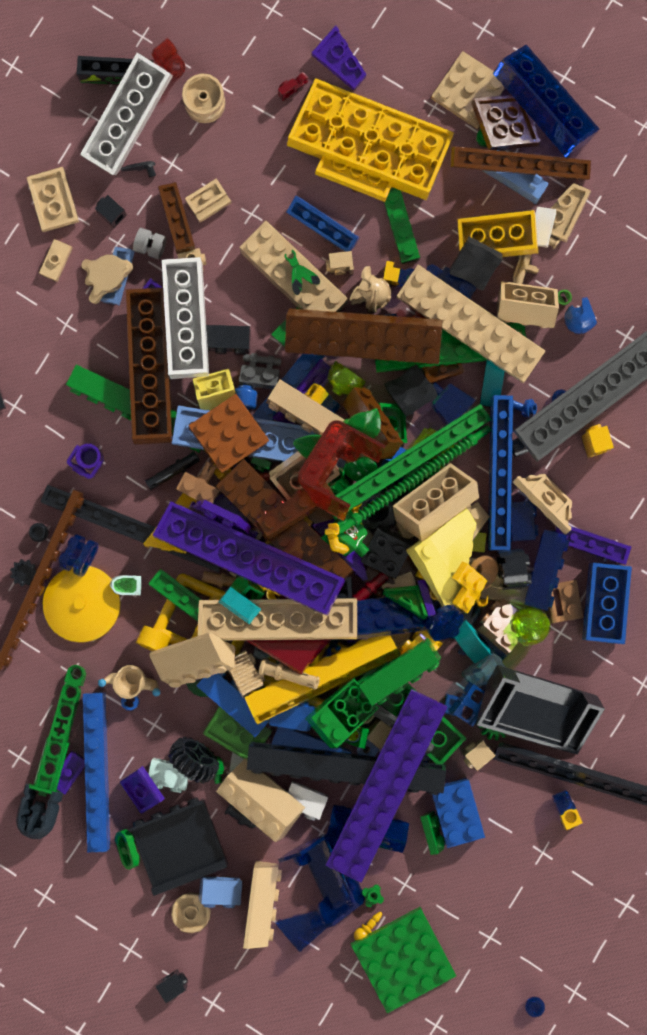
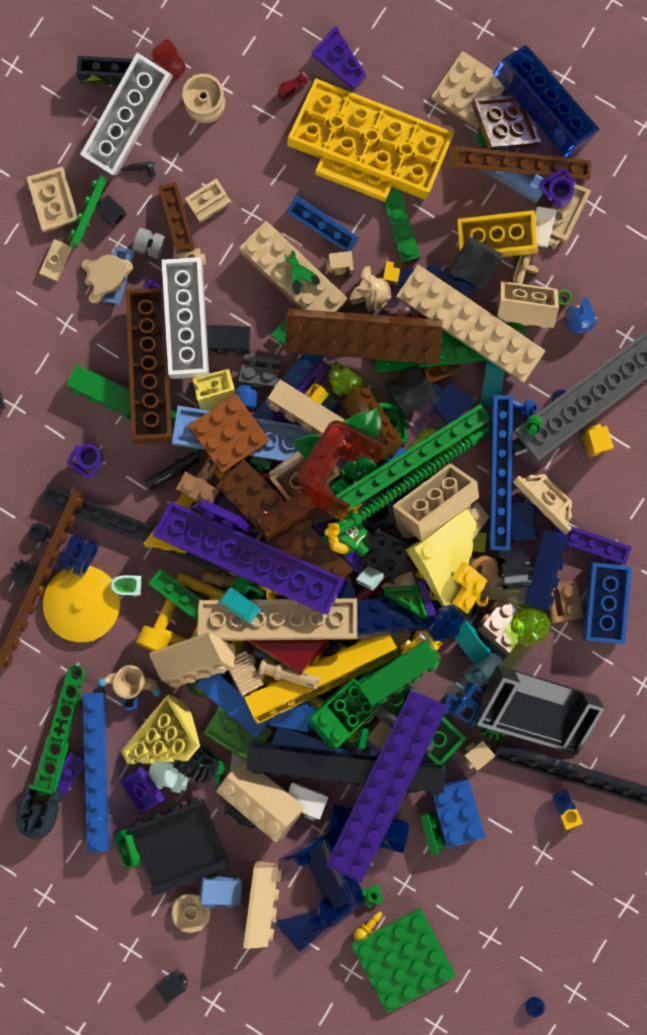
(83, 218): none -> green plate
(164, 736): none -> light yellow slope
(346, 592): none -> clear blue plate
(370, 578): none -> light aqua tile
(534, 424): none -> green cylinder
(560, 188): none -> dark purple piece

